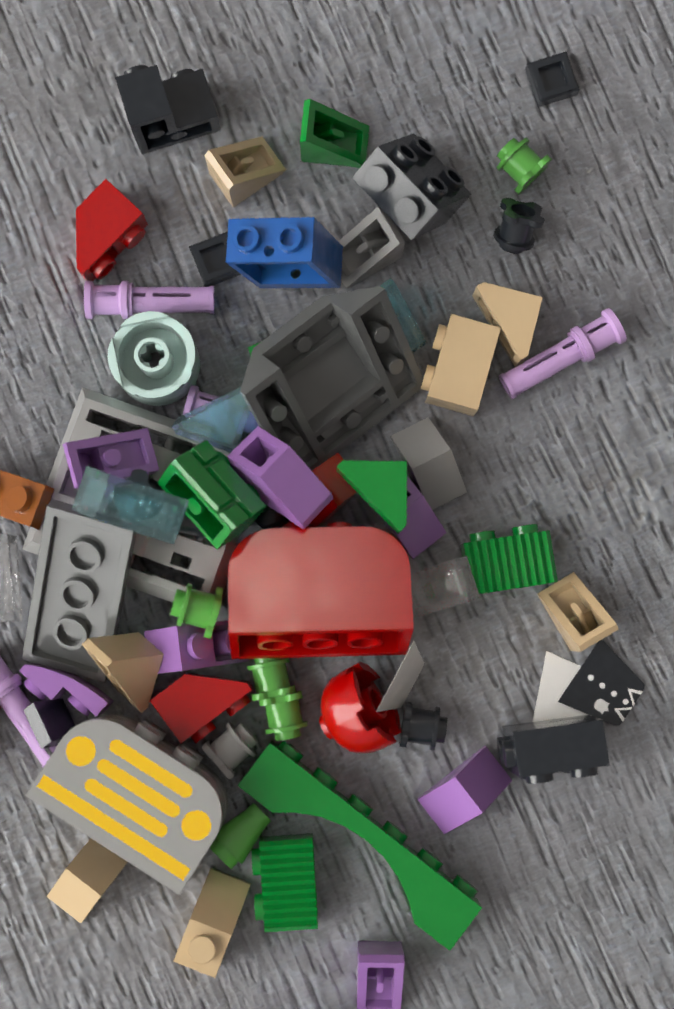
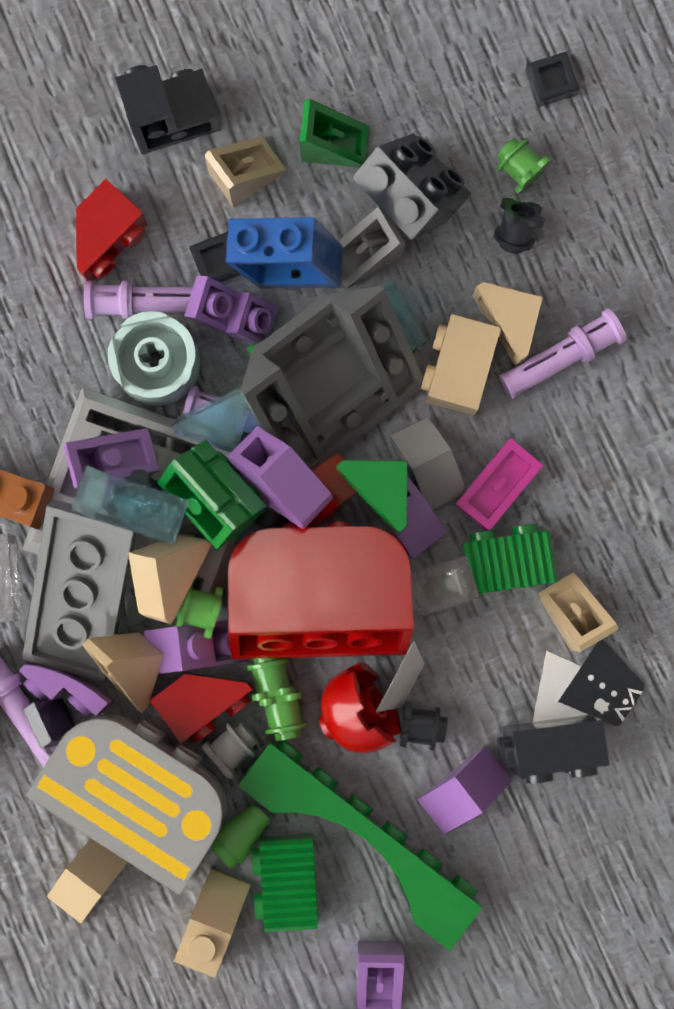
(165, 574): none -> tan slope
(230, 311): none -> medium lavender slope
(498, 485): none -> dark pink plate

